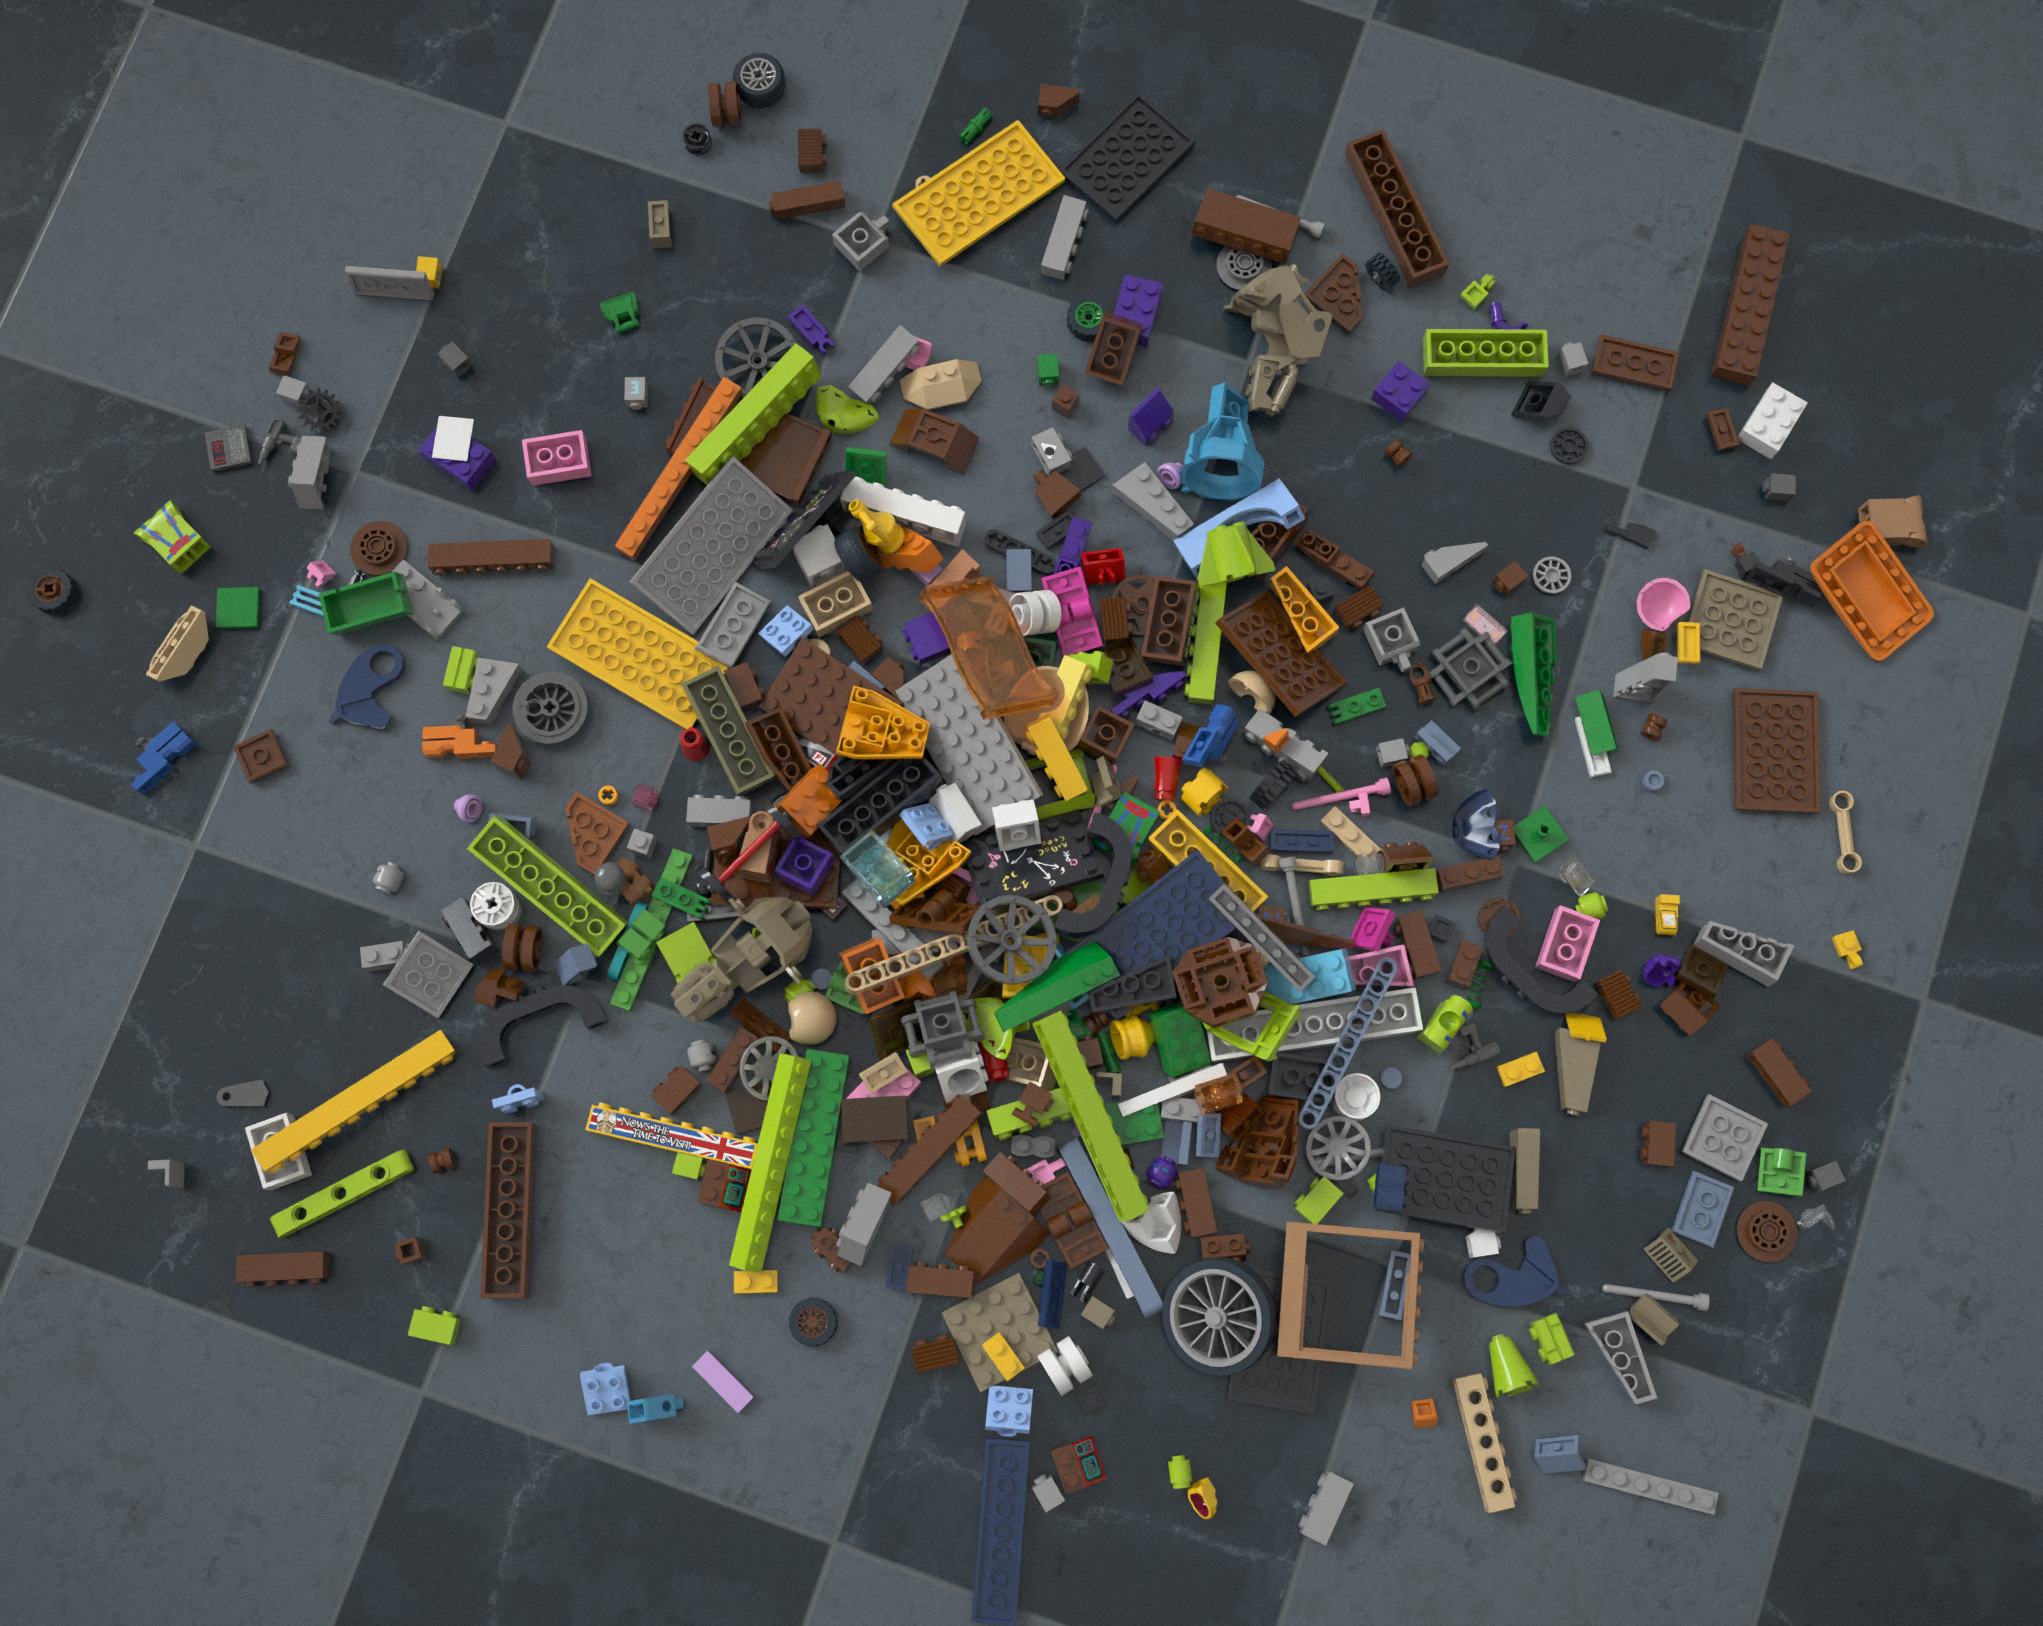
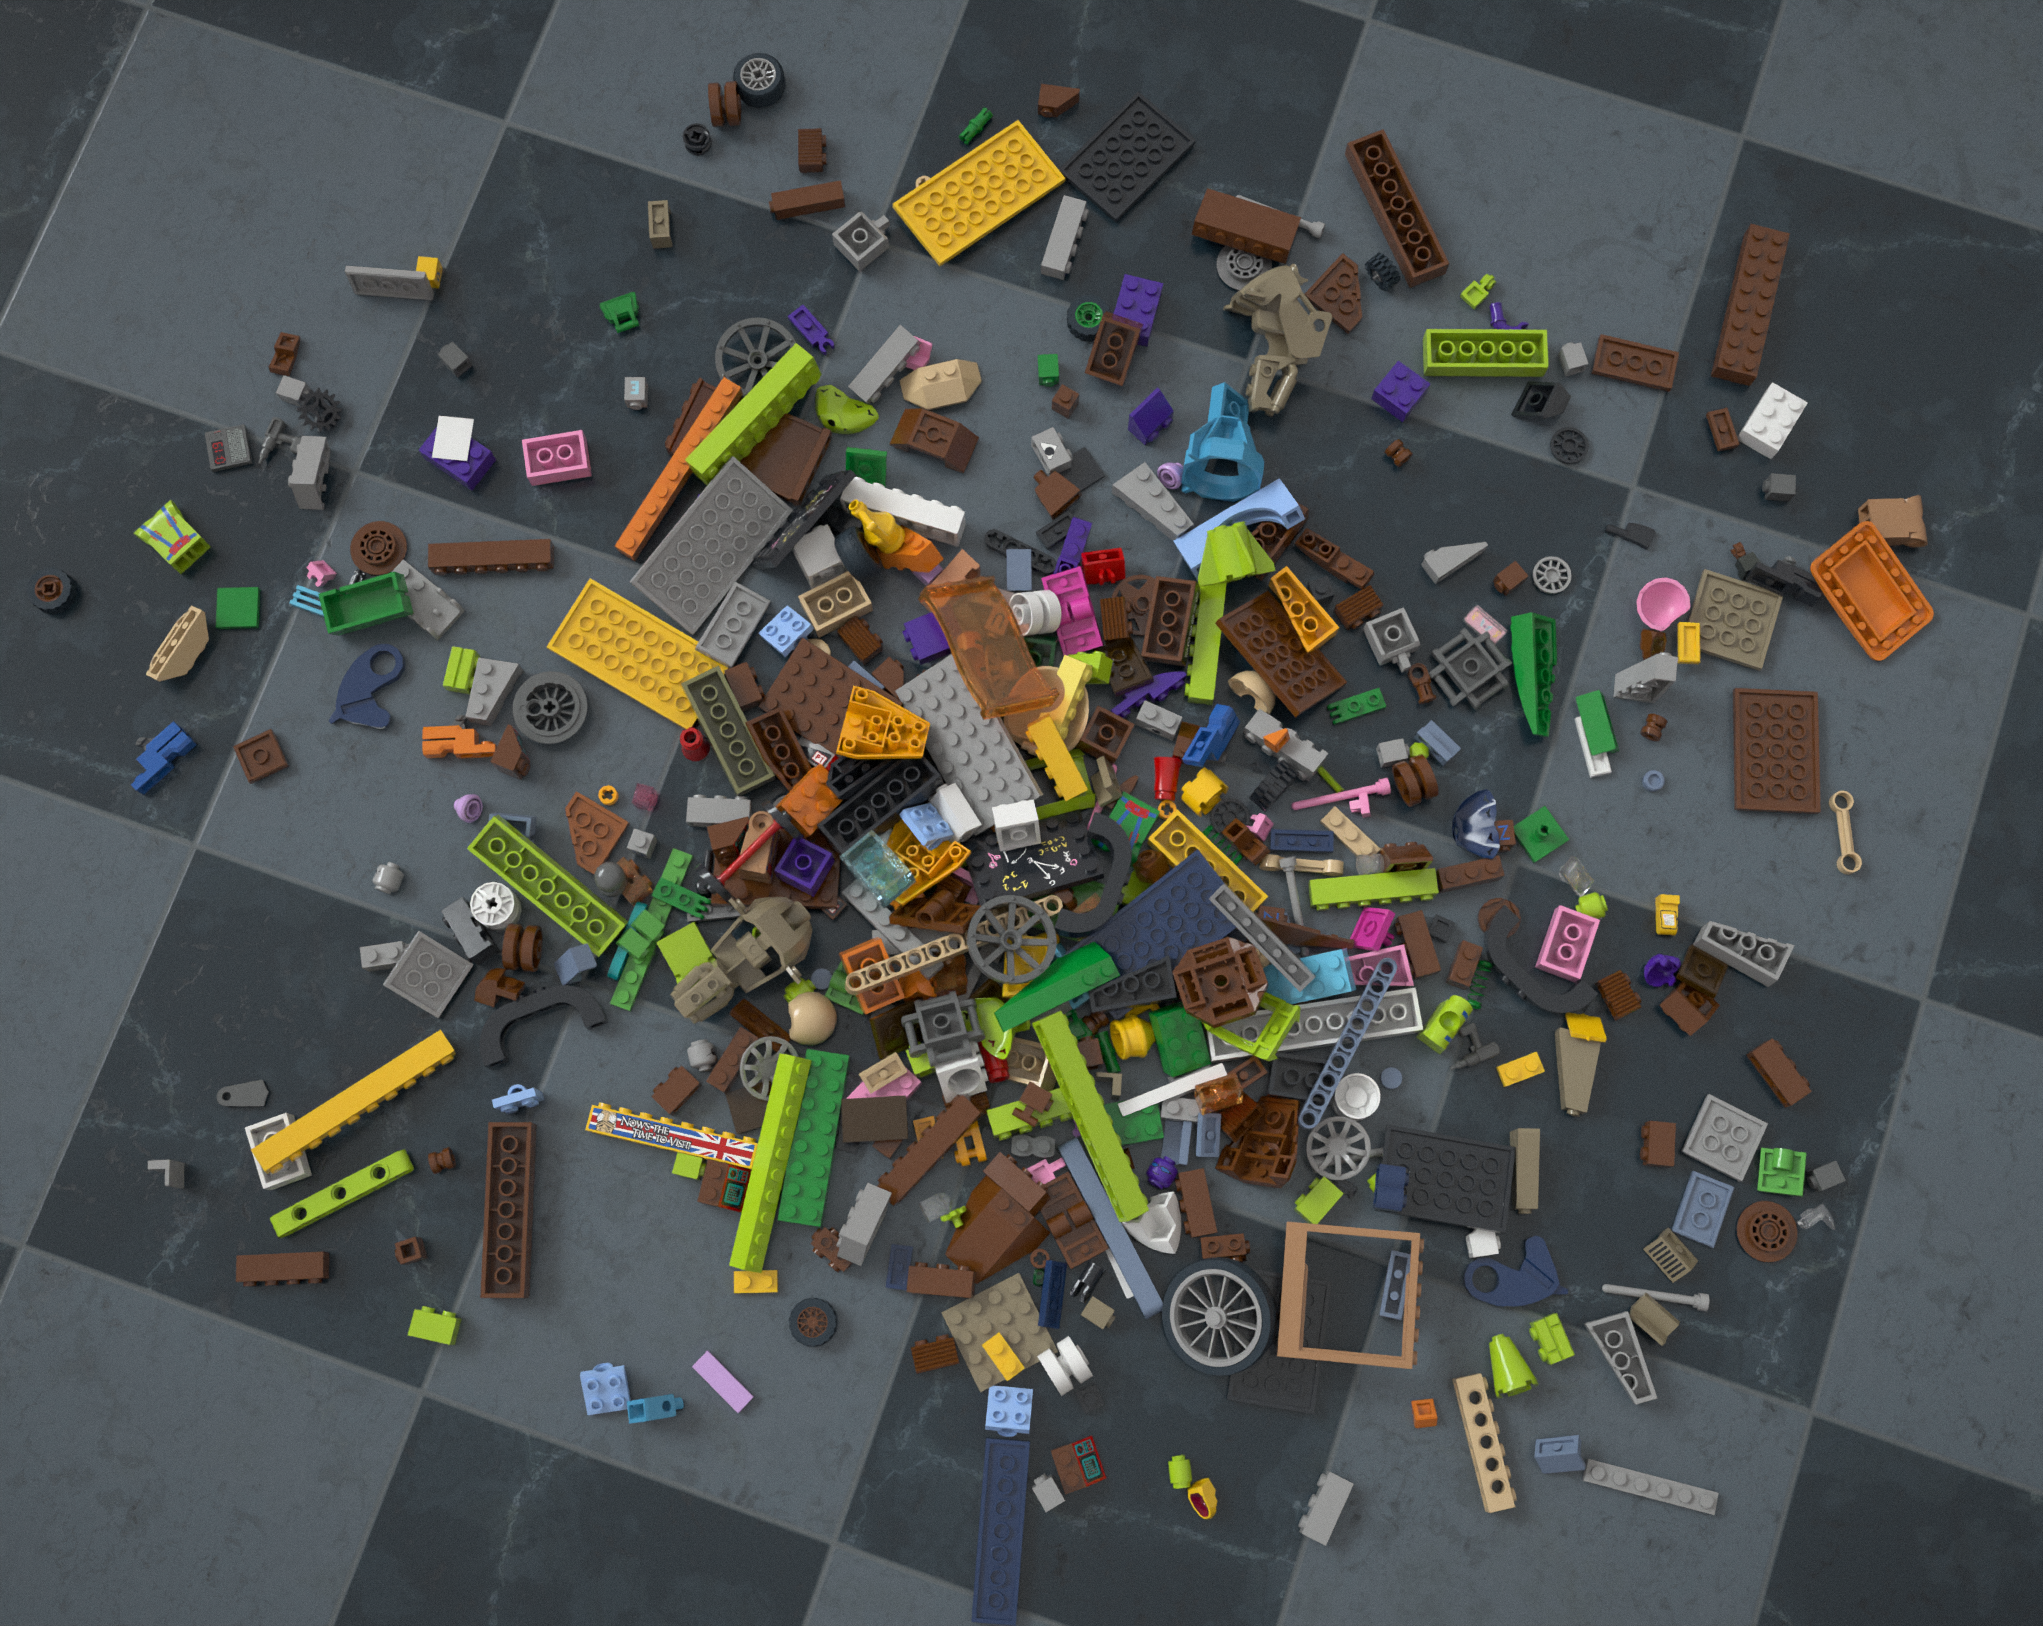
(1848, 945): yellow plate -> none

